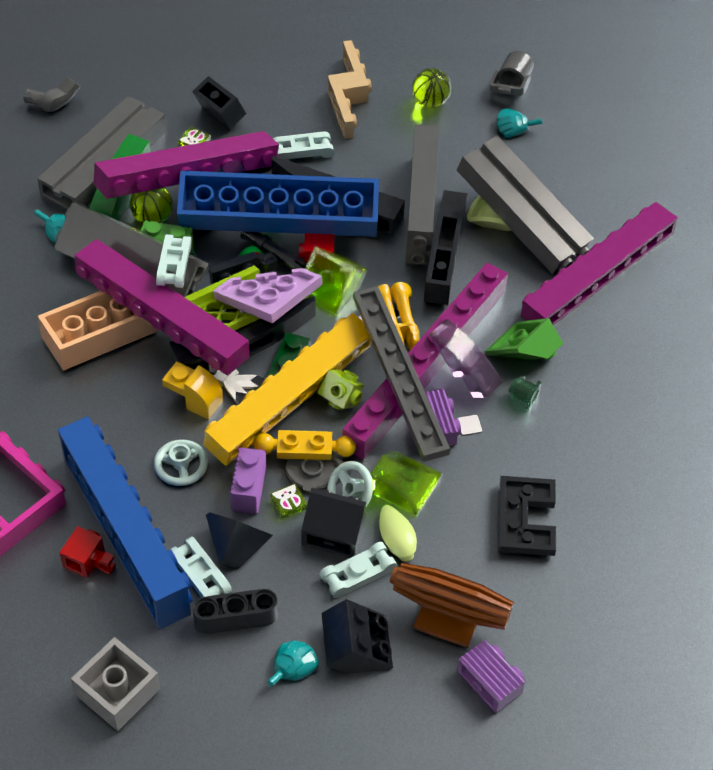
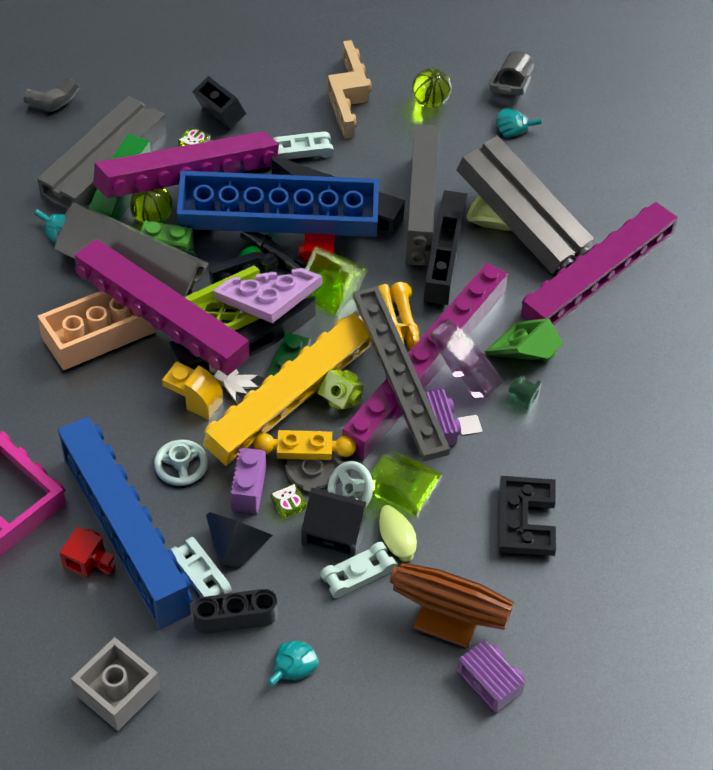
(173, 259): light aqua plate -> none
(356, 638): black slope -> none

